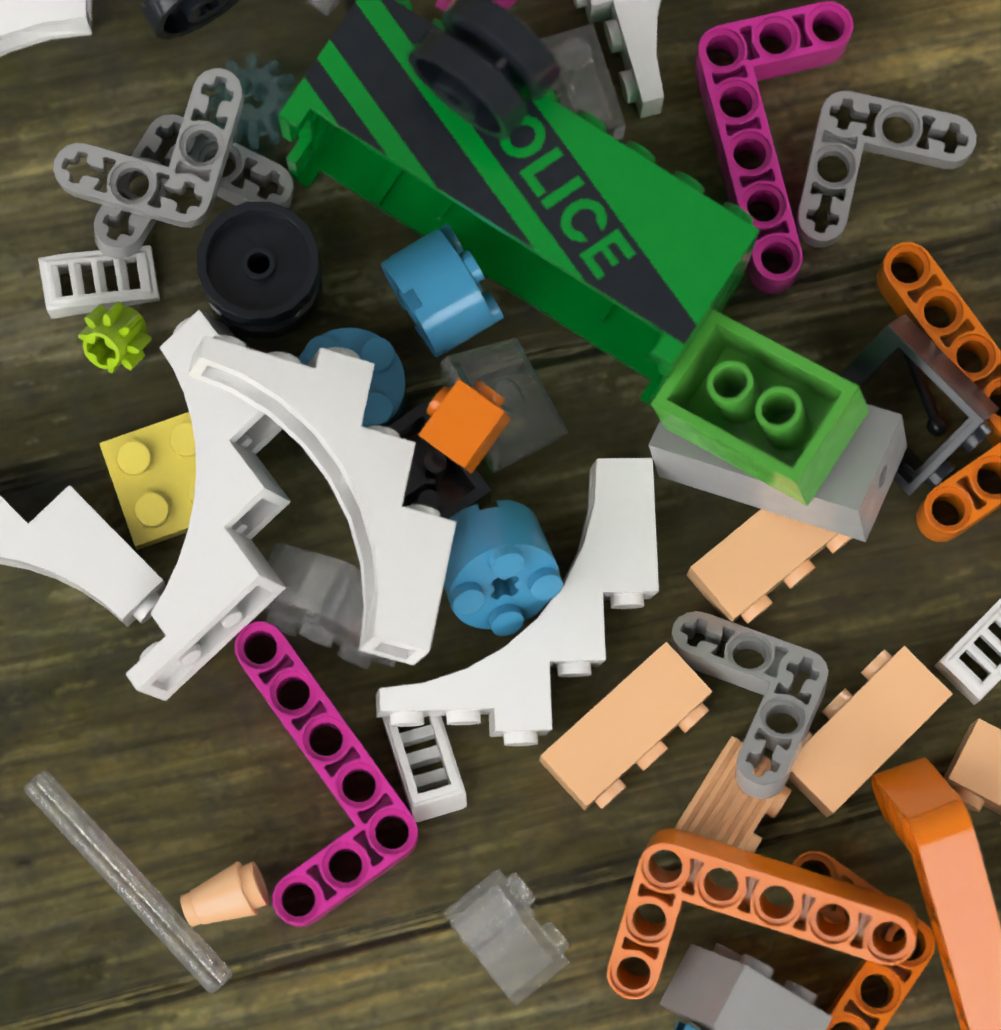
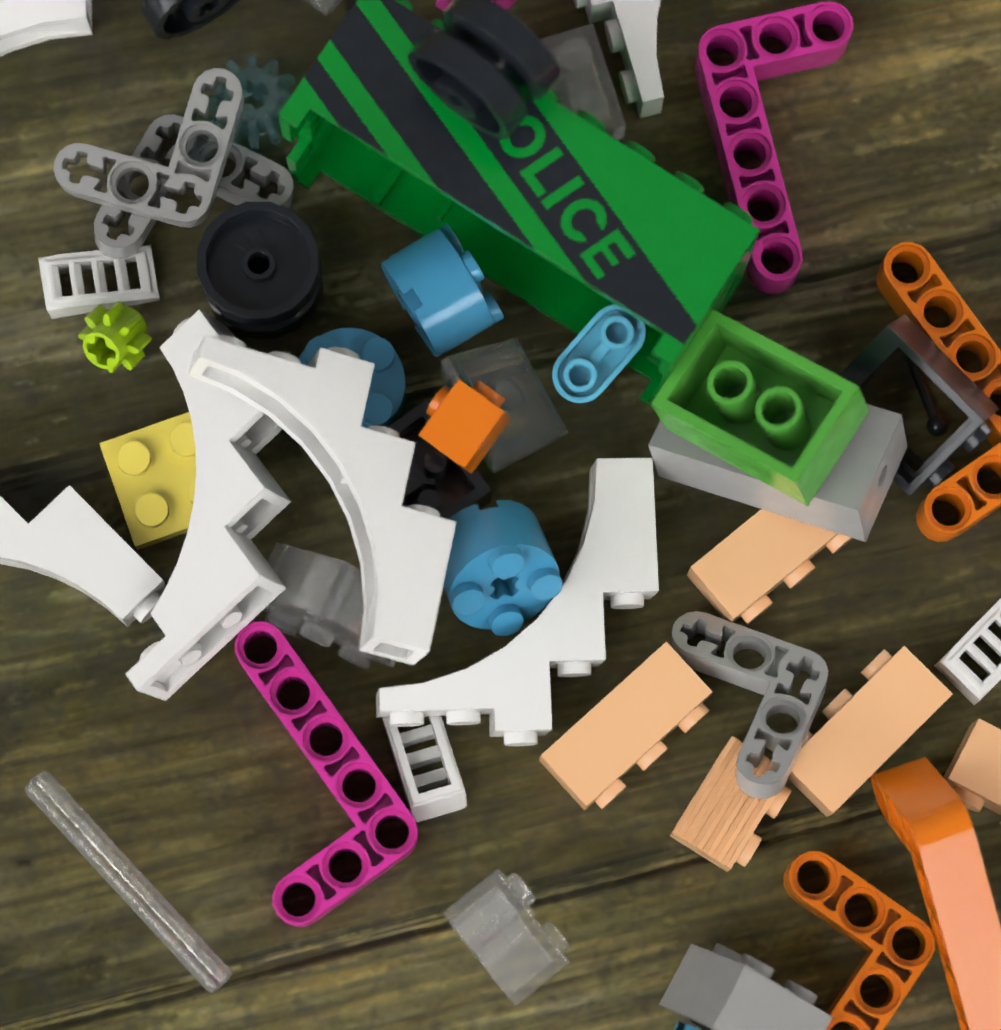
(226, 896): light nougat cone -> none
(598, 354): none -> medium azure brick
(749, 903): orange beam -> none
(850, 143): light grey beam -> none

